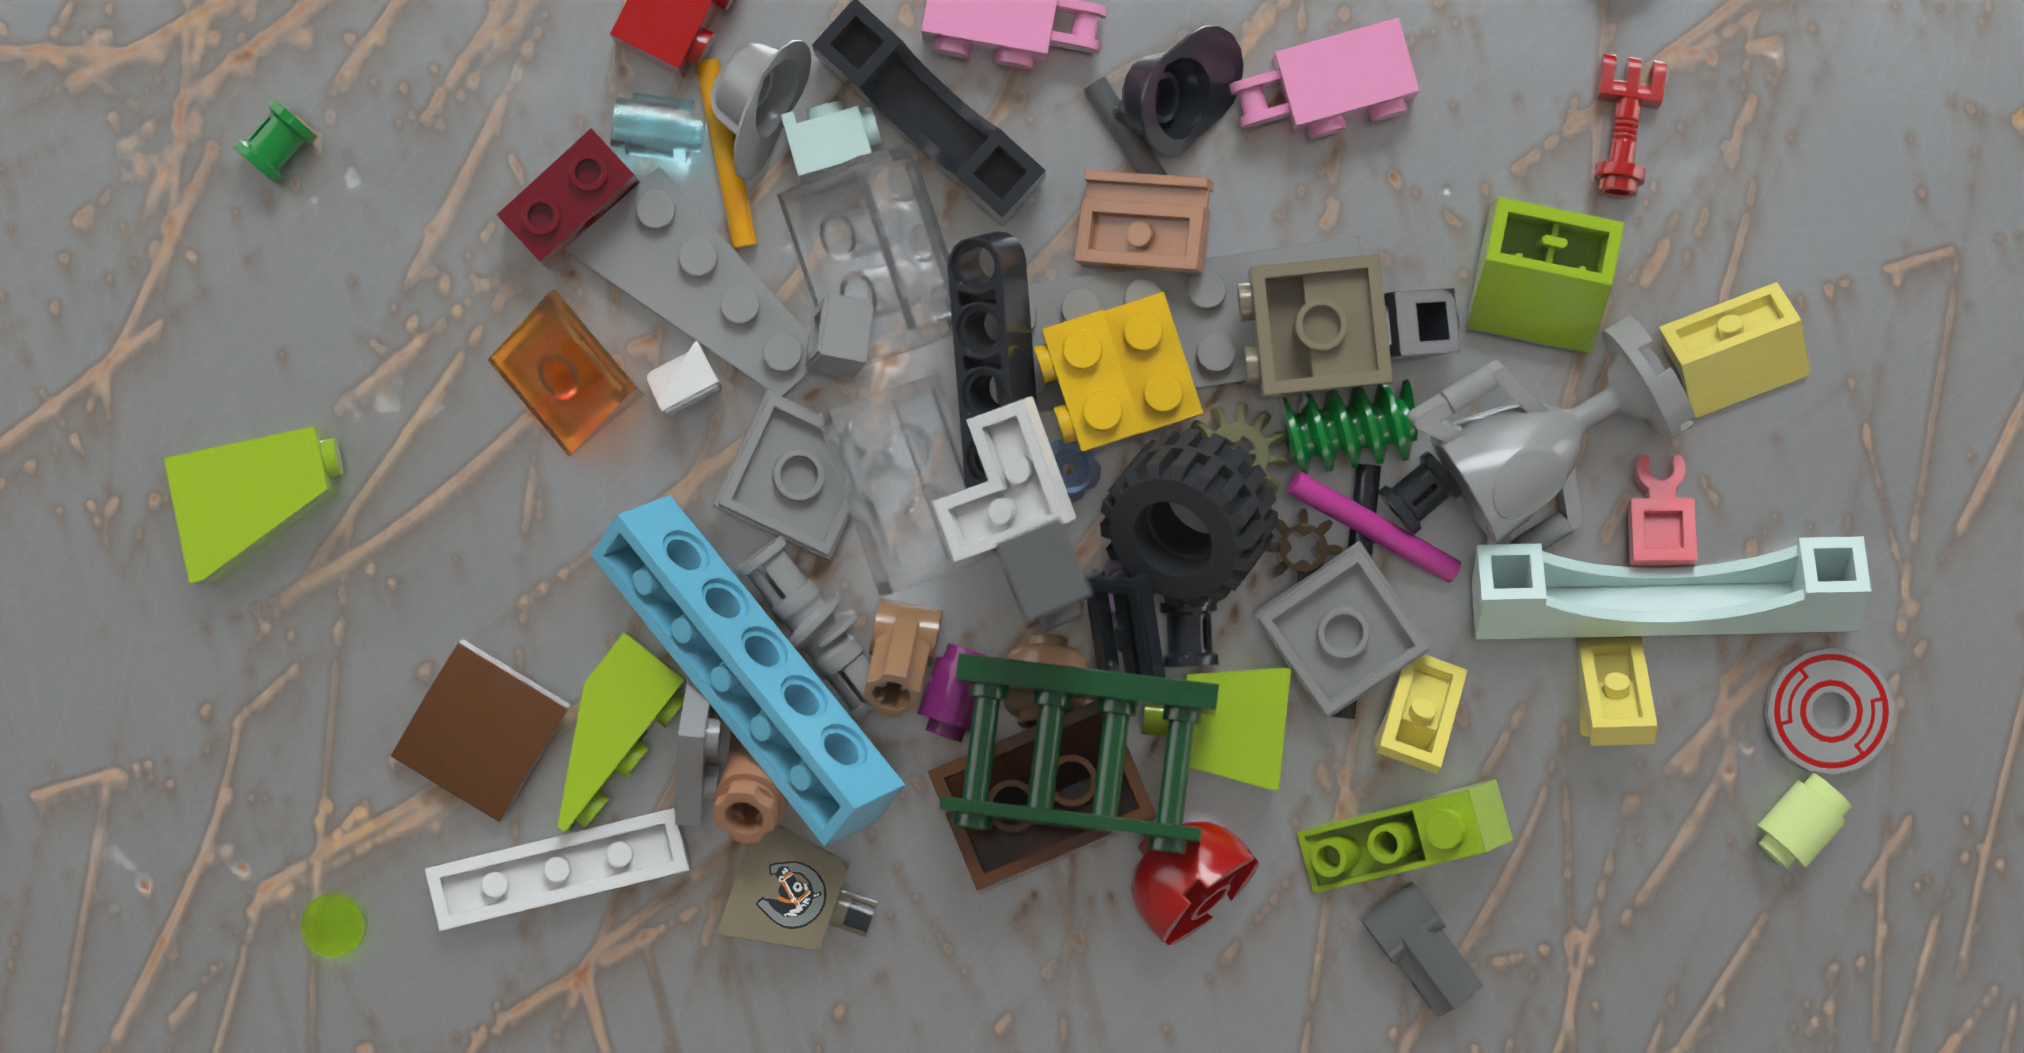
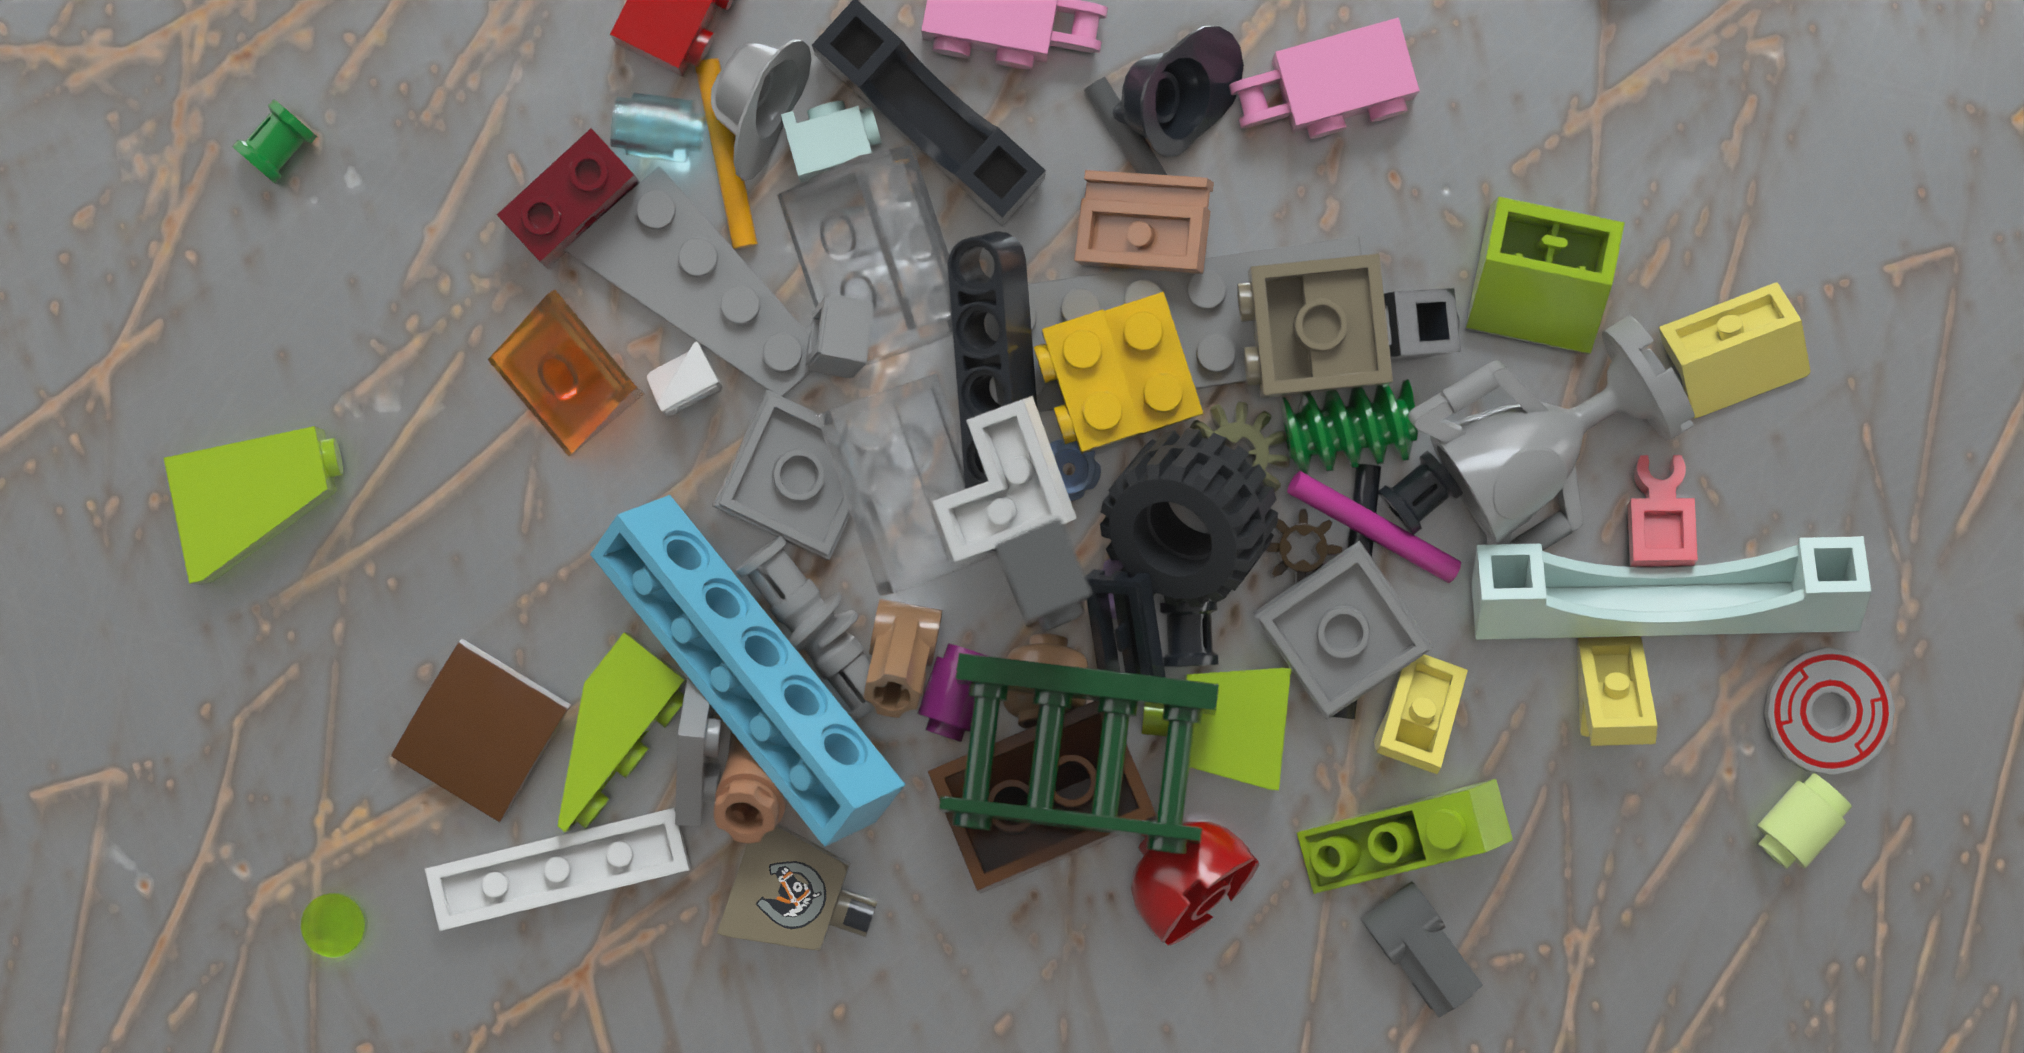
(1620, 175): red hinge -> none

